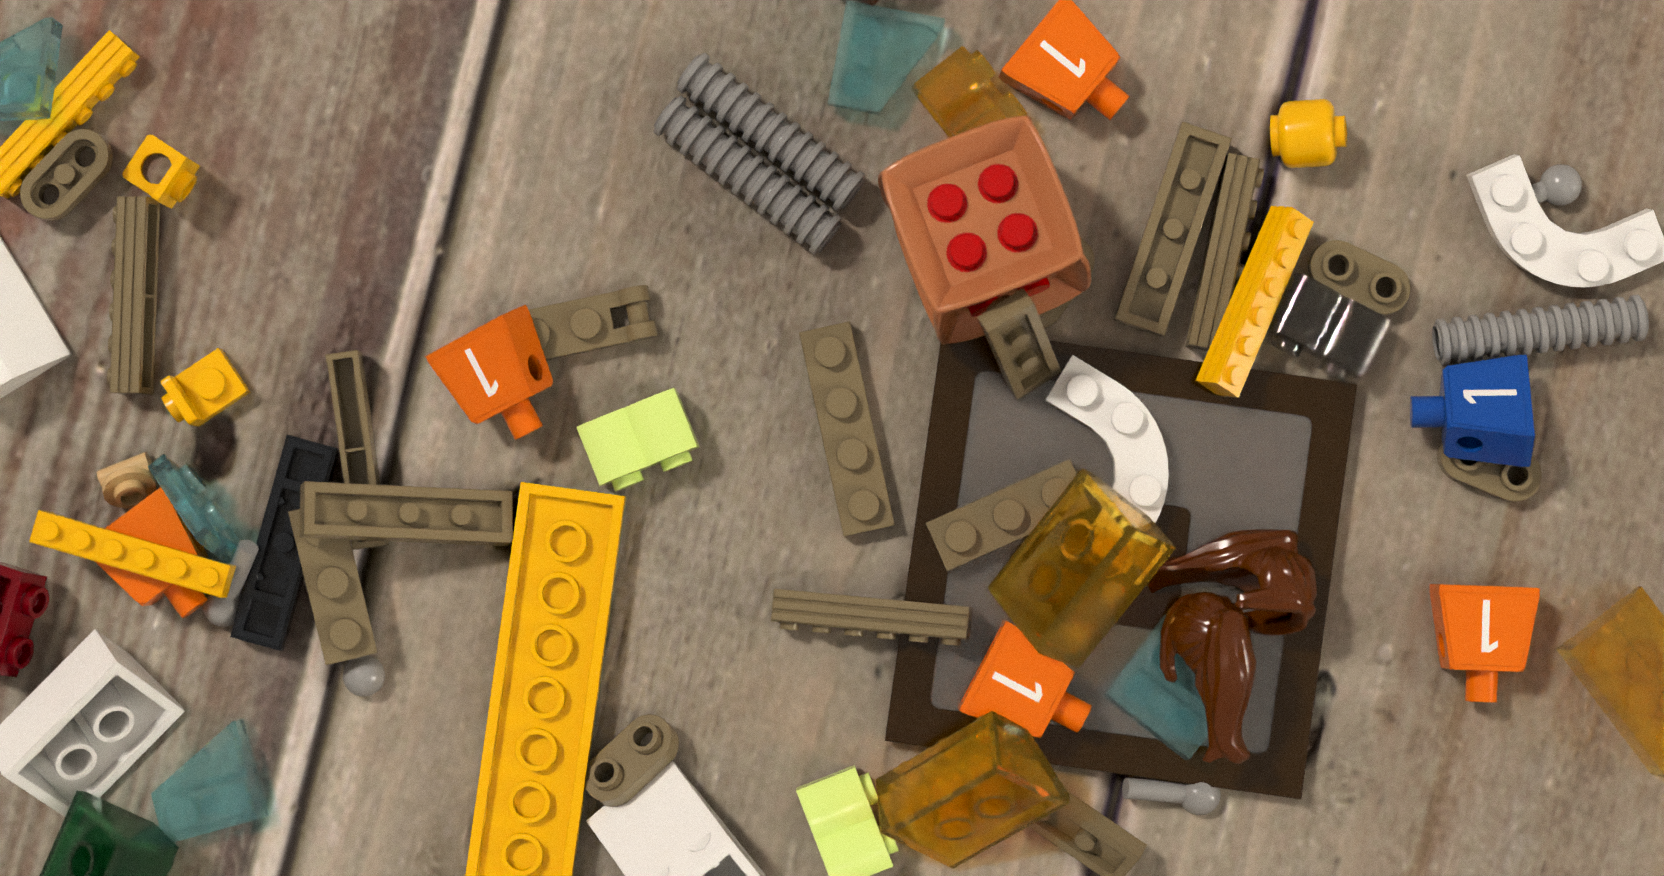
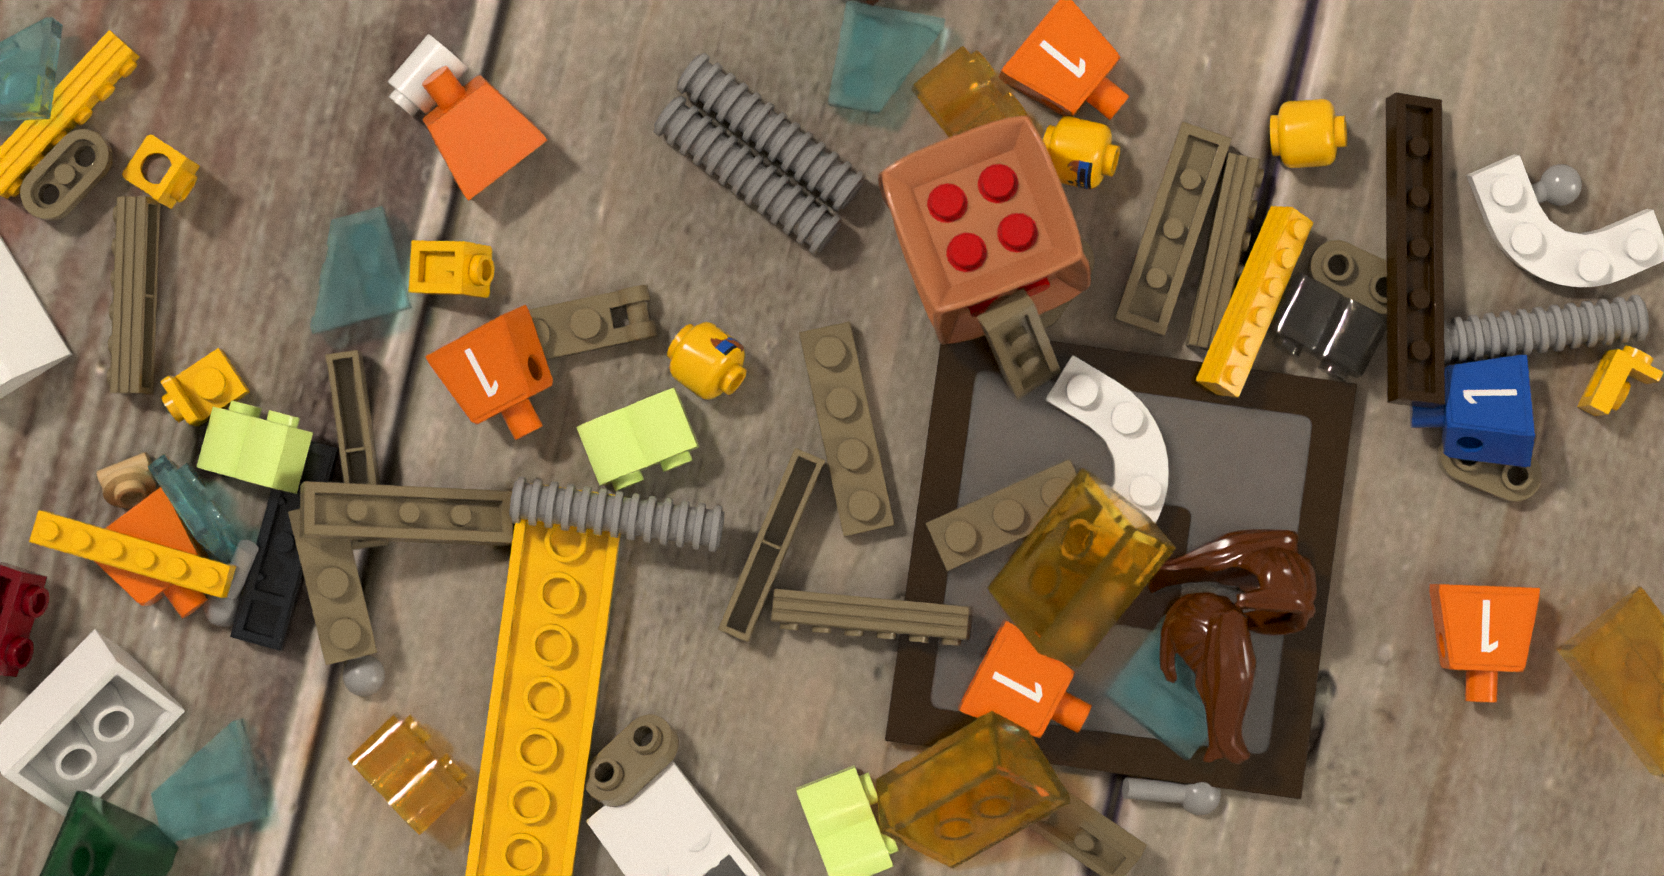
(254, 448): none -> yellowish green brick
(359, 273): none -> clear light blue wing
(409, 771): none -> clear yellow brick
(421, 63): none -> white brick
(450, 268): none -> yellow bracket
(477, 130): none -> orange torso
(616, 514): none -> light grey piece
(707, 360): none -> yellow head
(771, 545): none -> dark tan piece
(1081, 151): none -> yellow head
(1414, 251): none -> dark brown plate
(1608, 383): none -> yellow bracket

